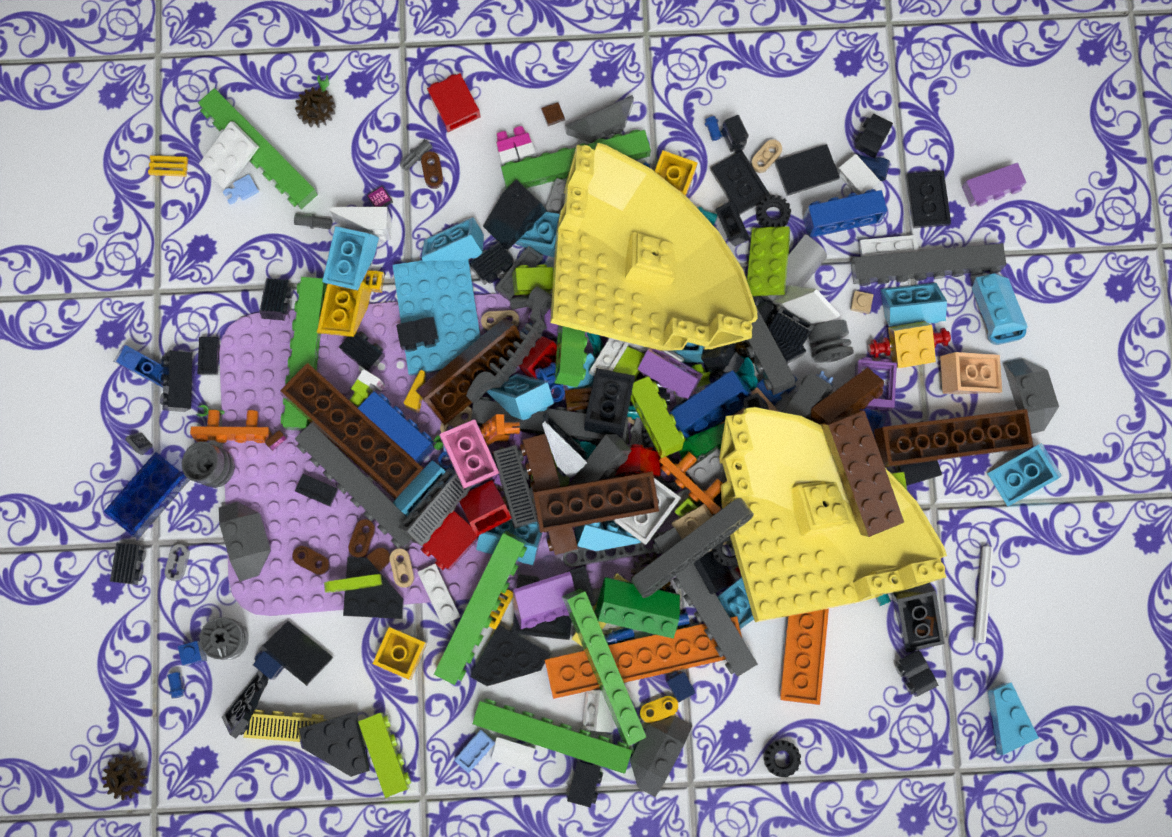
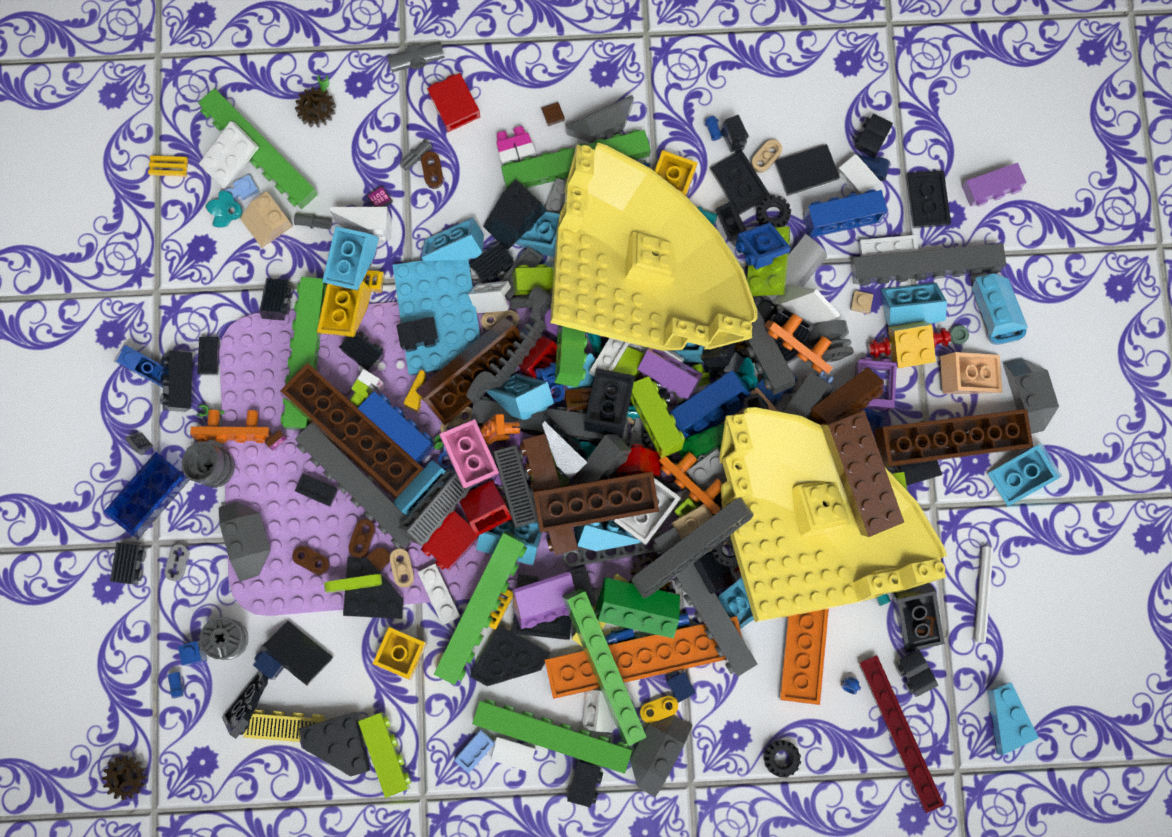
(221, 209): none -> teal plate
(265, 219): none -> tan slope
(416, 57): none -> dark grey piece
(490, 297): none -> white panel
(761, 245): none -> blue plate
(812, 355): none -> orange plate
(851, 685): none -> blue plate
(901, 734): none -> dark red plate
(959, 335): none -> sand green tile

